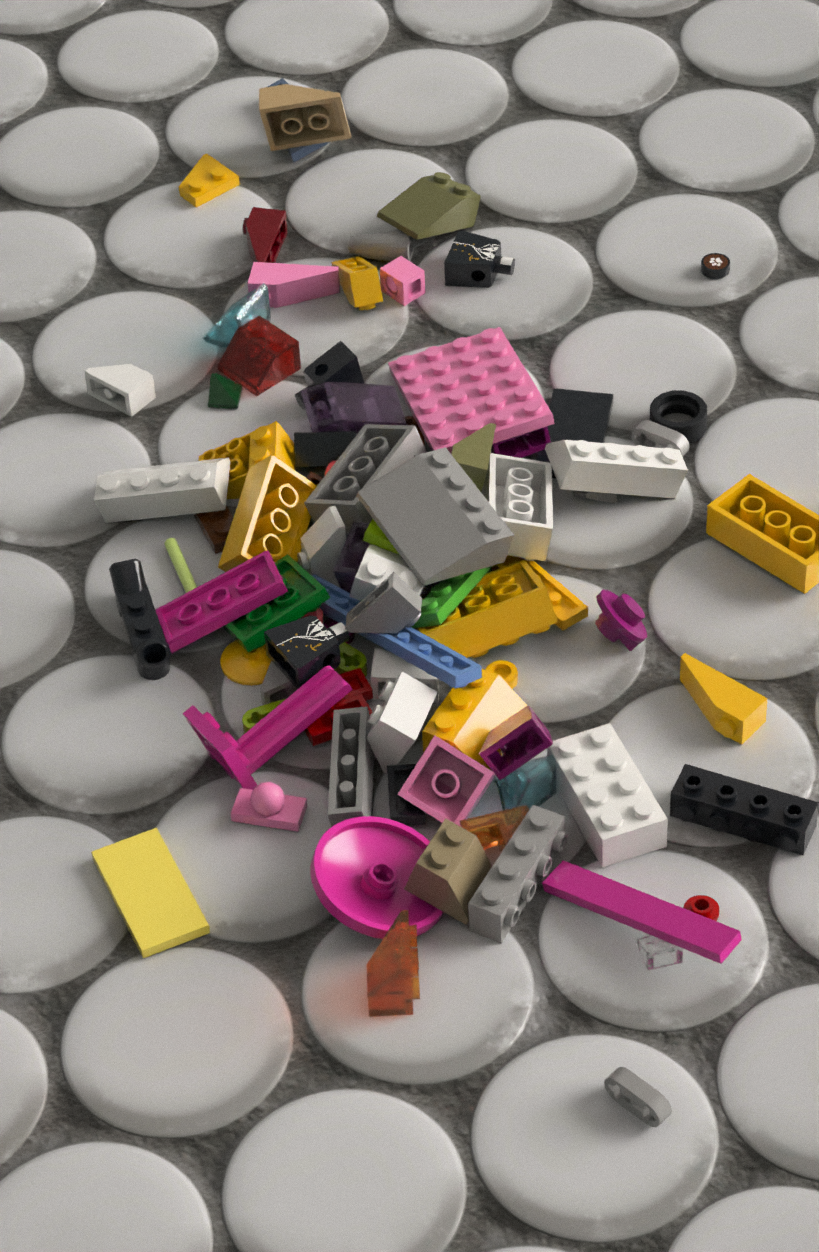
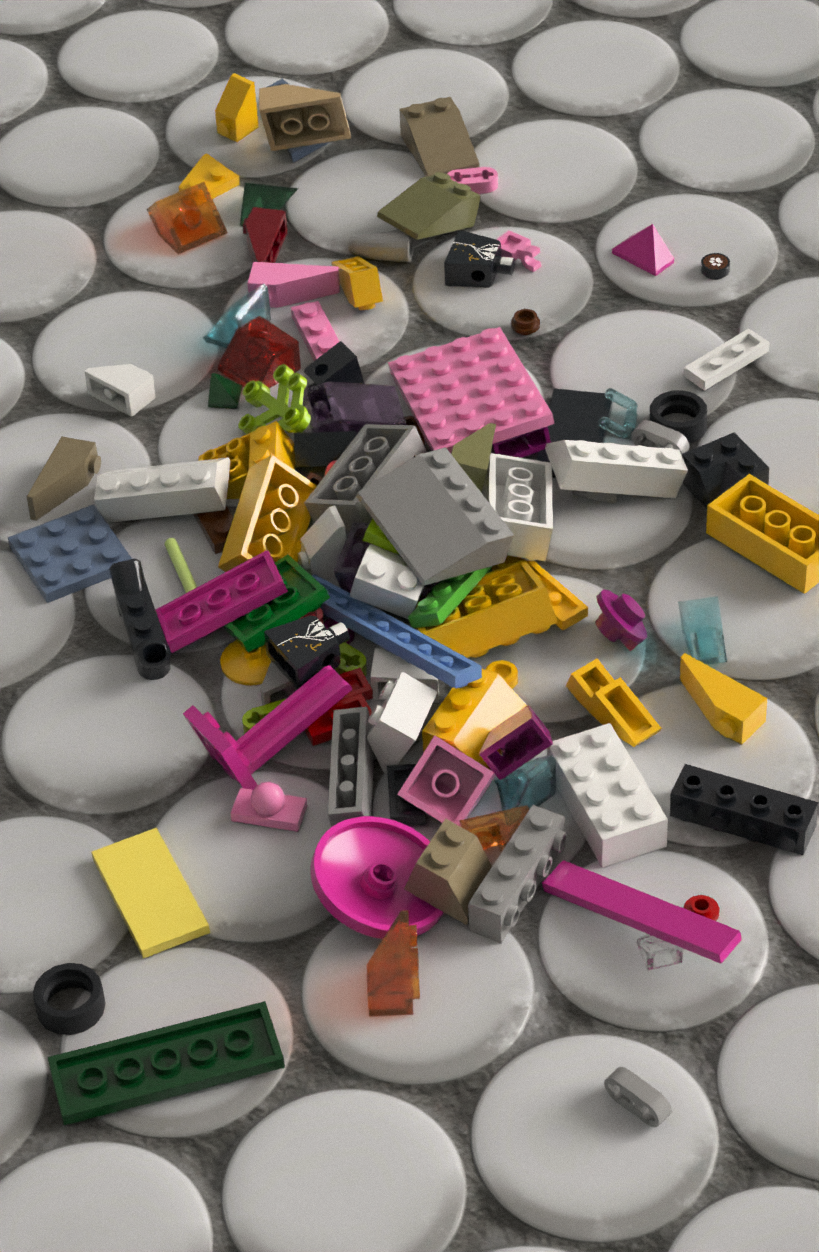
(63, 475): none -> dark tan slope
(63, 977): none -> black tyre
(68, 552): none -> sand blue plate
(165, 1062): none -> dark green plate
(187, 218): none -> clear orange slope
(237, 109): none -> yellow slope
(257, 394): none -> lime plant
(264, 197): none -> clear green slope
(314, 328): none -> bright pink plate
(386, 608): light grey slope -> none
(402, 280): bright pink brick -> none
(437, 136): none -> dark tan slope
(479, 179): none -> bright pink beam
(520, 247): none -> bright pink plate
(525, 322): none -> reddish brown plate
(612, 703): none -> yellow slope
(630, 416): none -> clear light blue piece
(645, 251): none -> dark pink slope
(703, 629): none -> clear light blue slope
(720, 466): none -> black slope
(726, 359): none -> white plate

